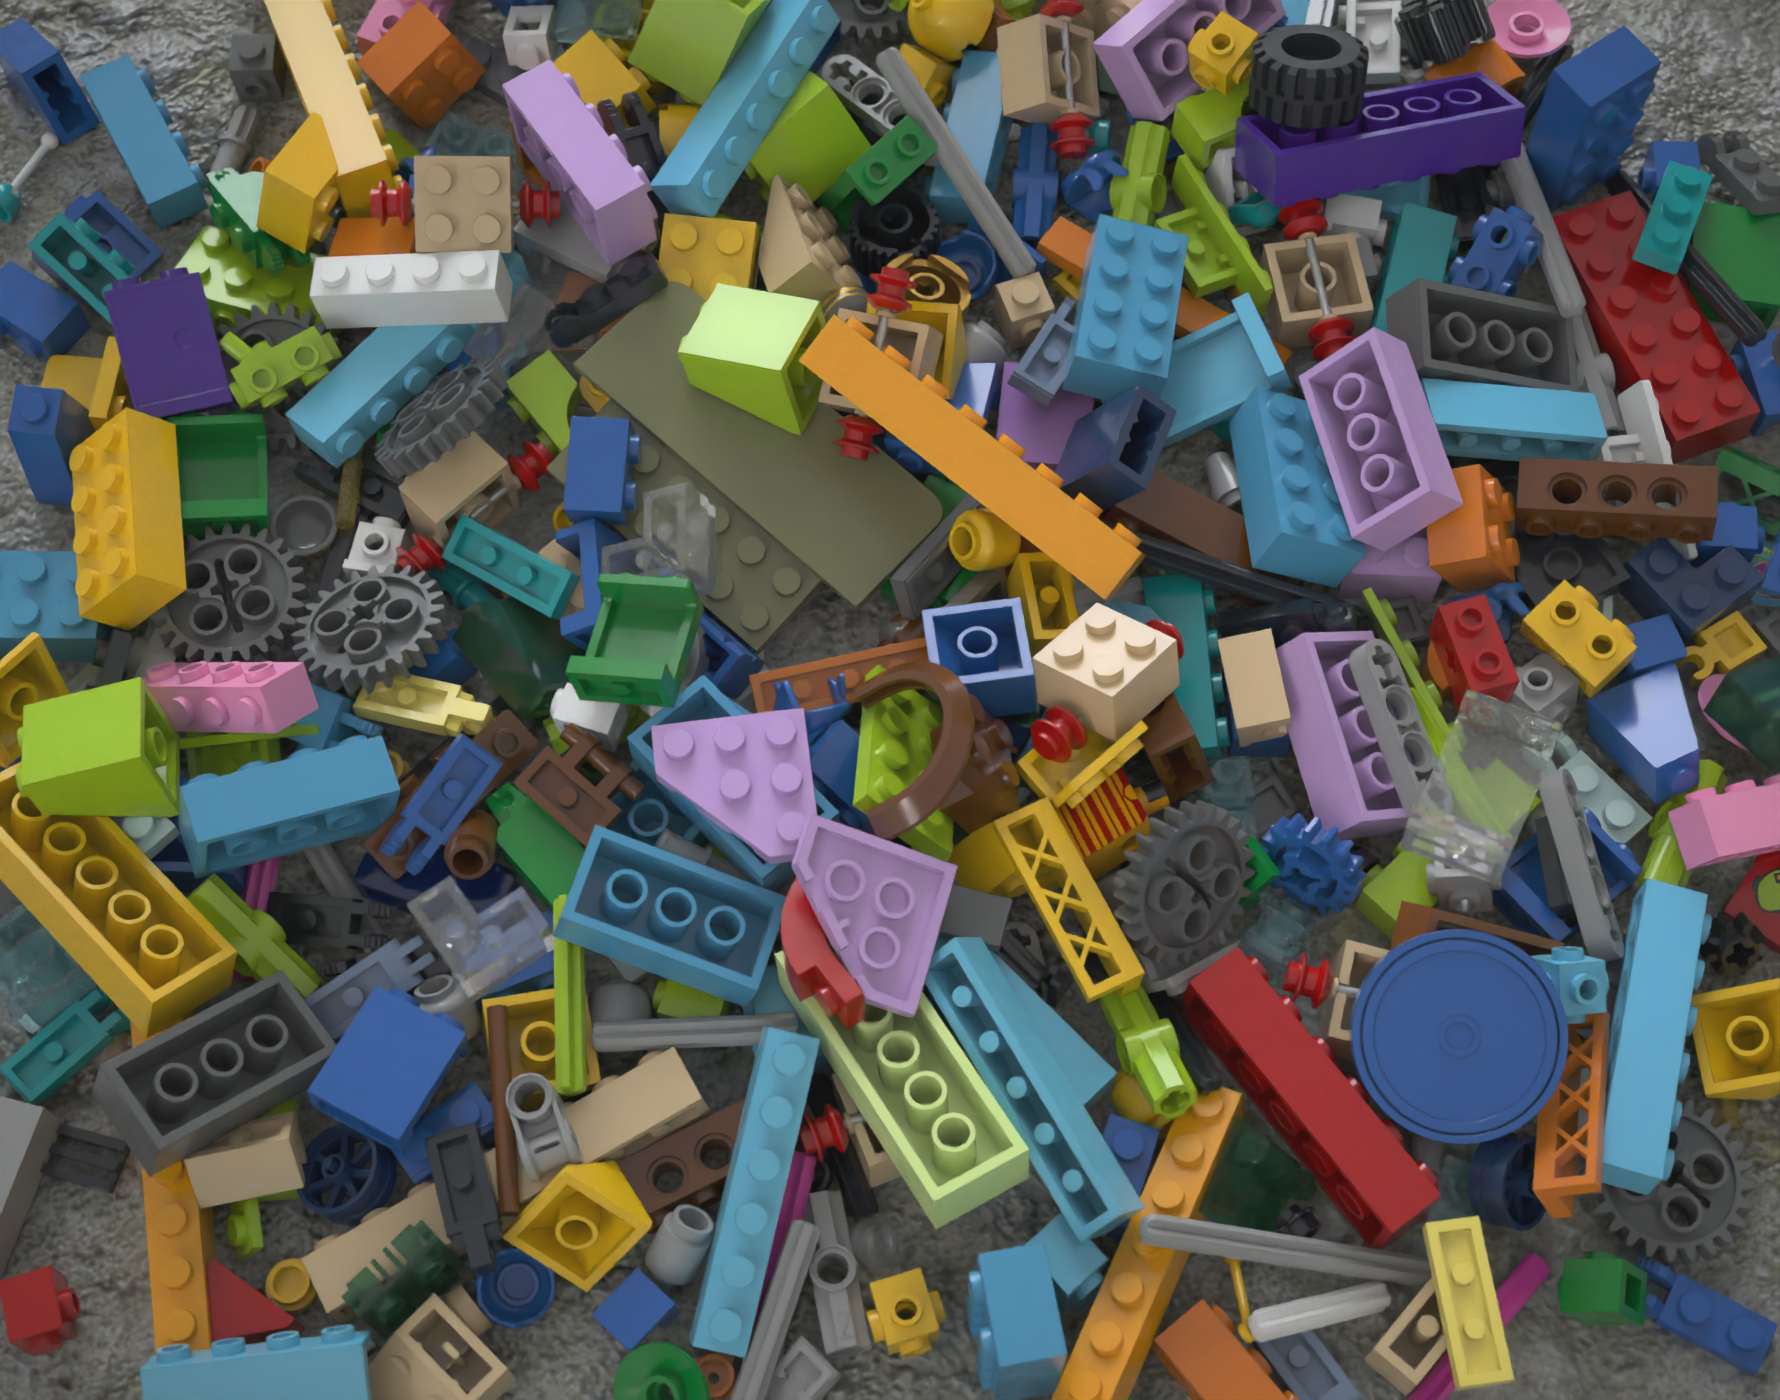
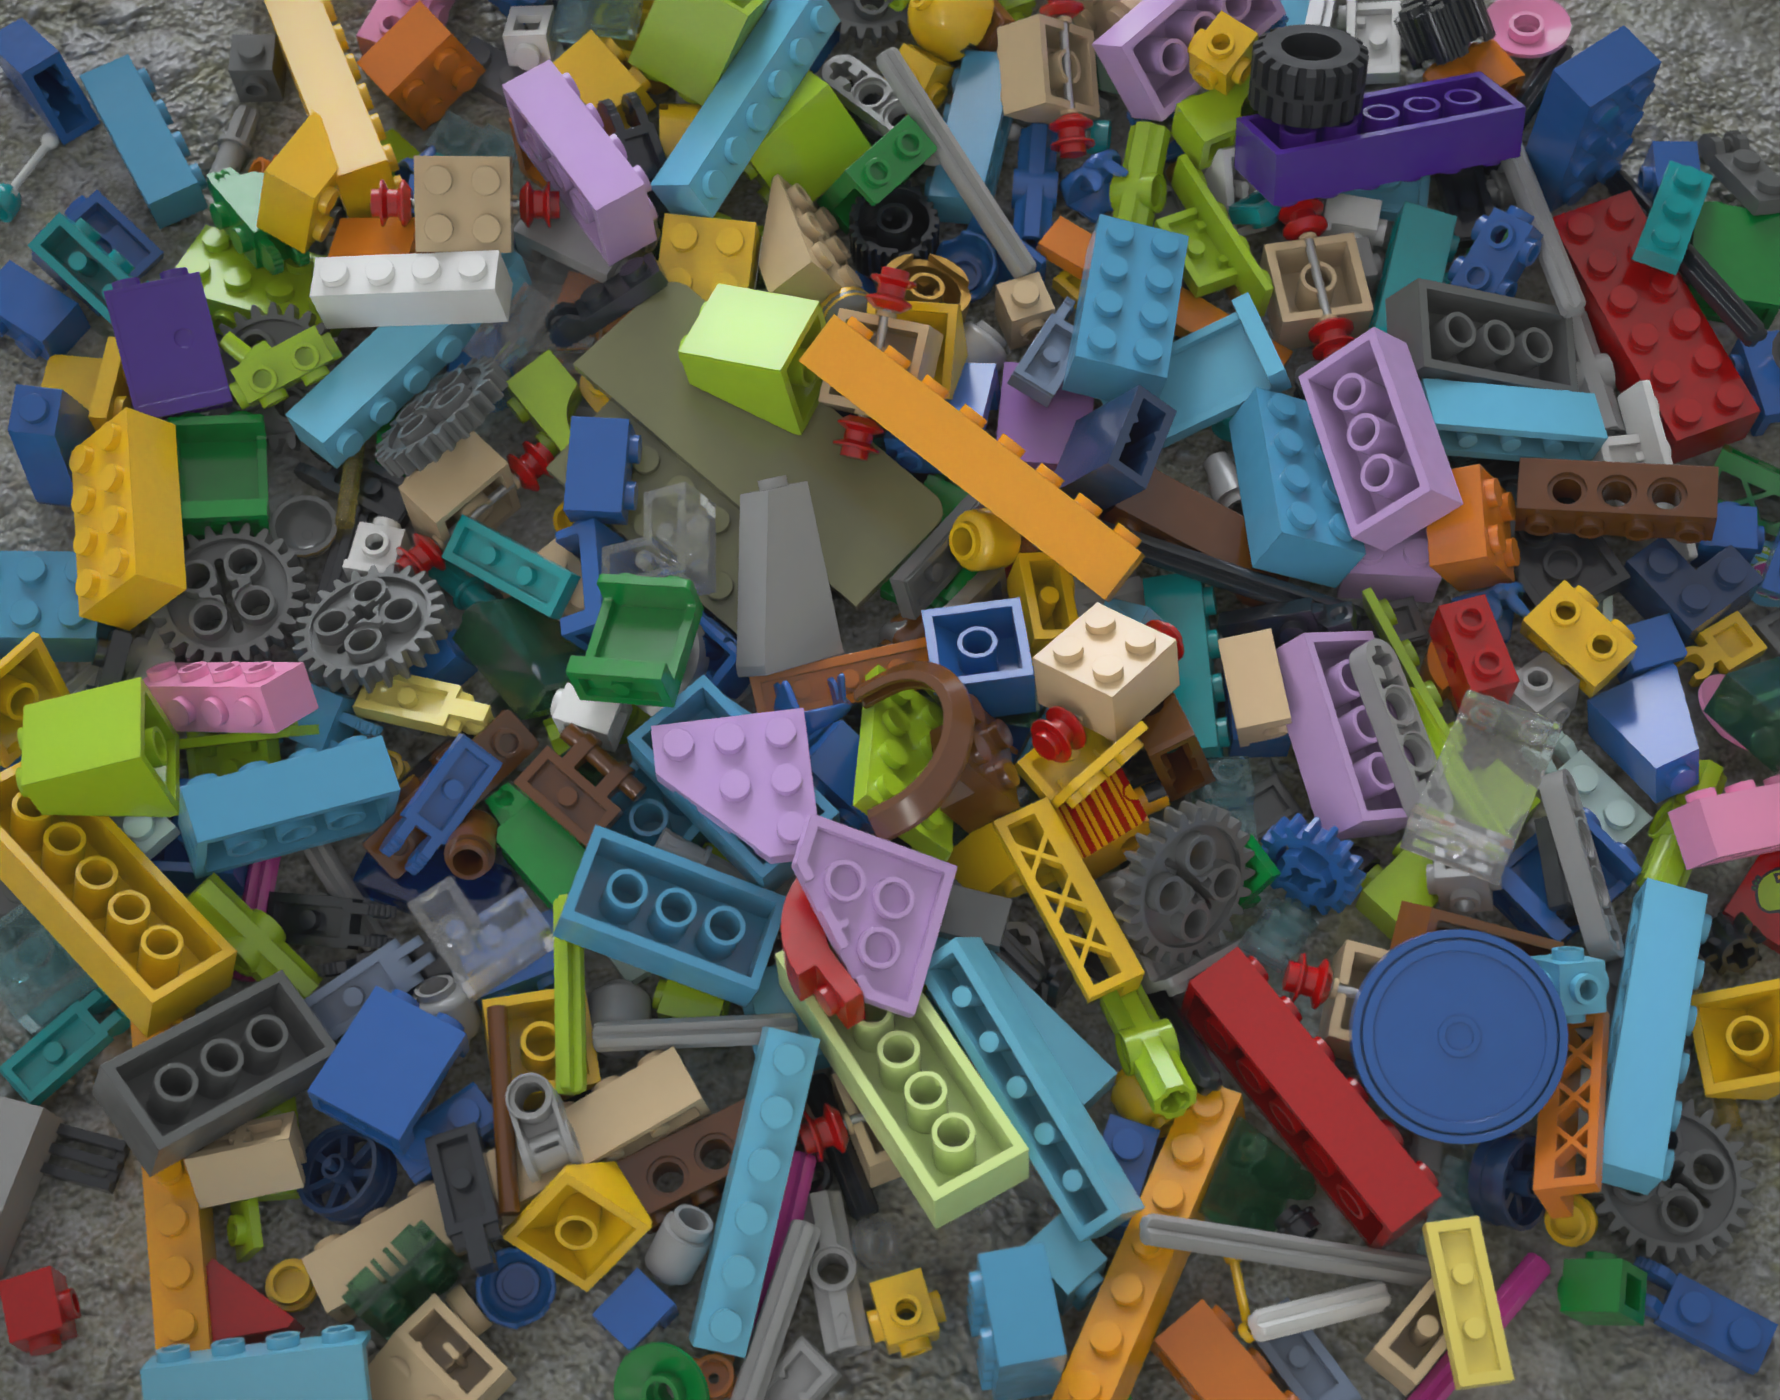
(782, 582): none -> light grey slope
(1574, 1230): none -> yellow plate

